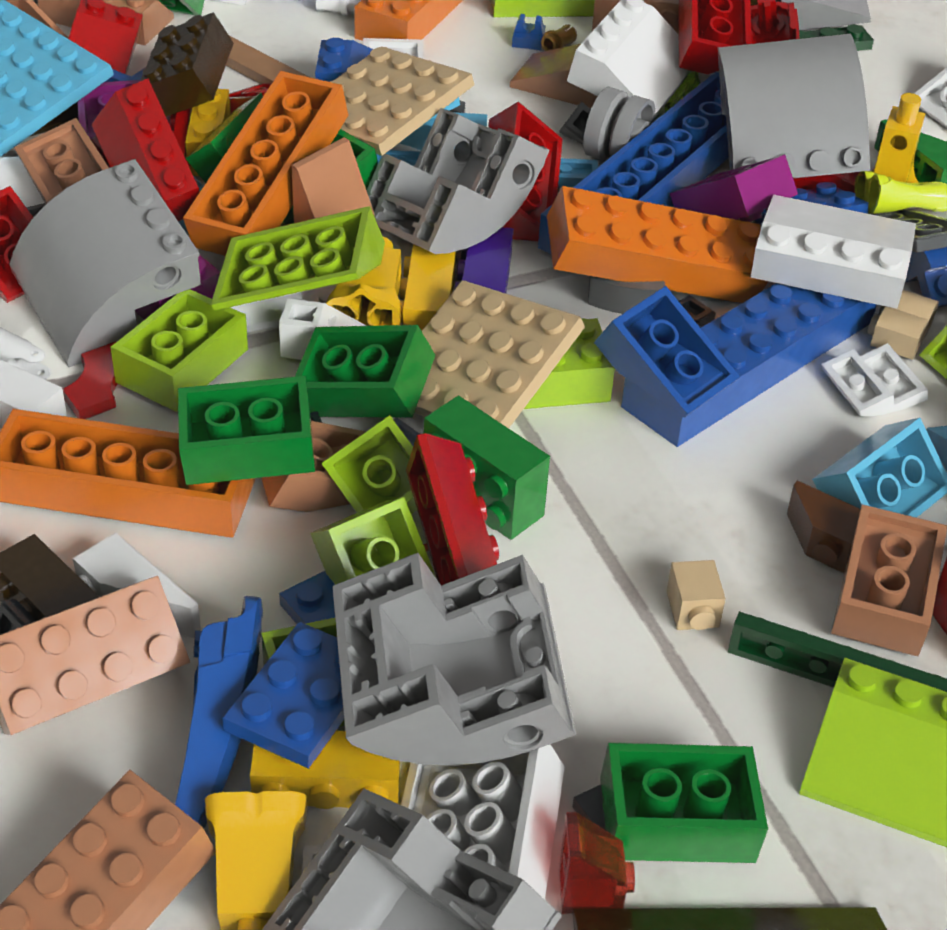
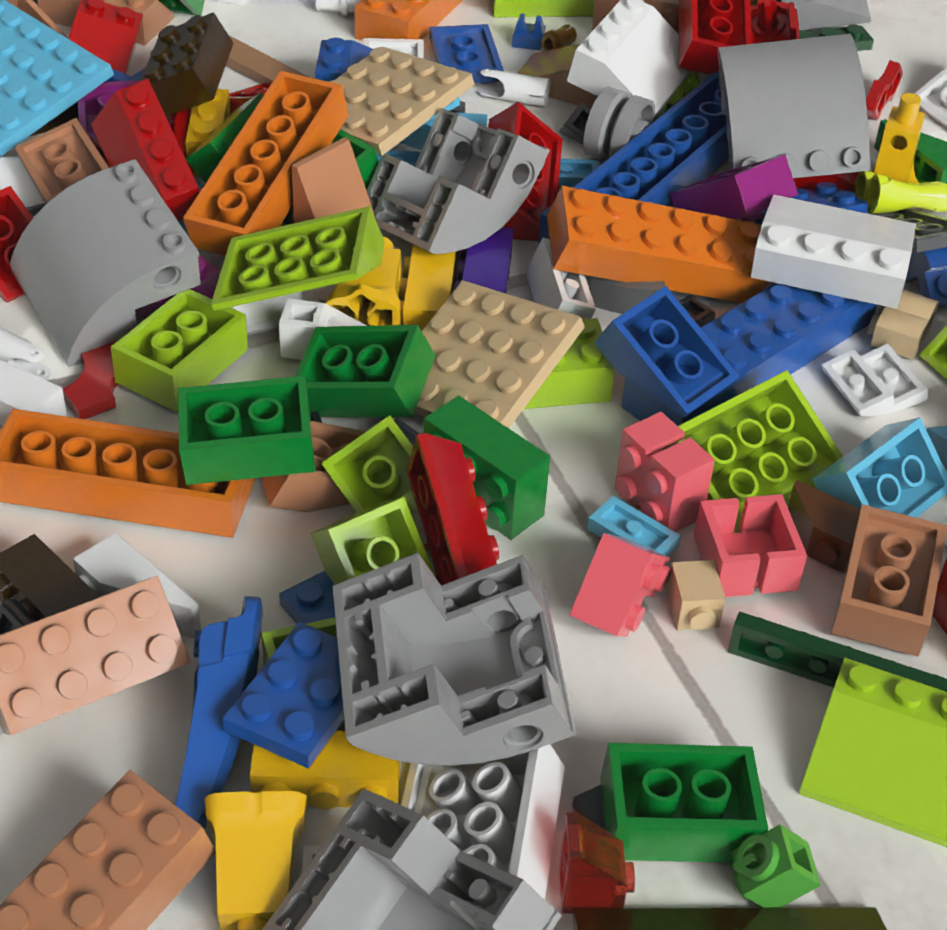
(466, 49): none -> blue plate
(519, 87): none -> white piece
(558, 288): none -> white brick
(617, 585): none -> coral brick
(627, 522): none -> medium azure plate
(666, 481): none -> coral piece
(761, 554): none -> coral piece
(762, 442): none -> lime slope
(774, 868): none -> bright green brick
(883, 89): none -> red tile

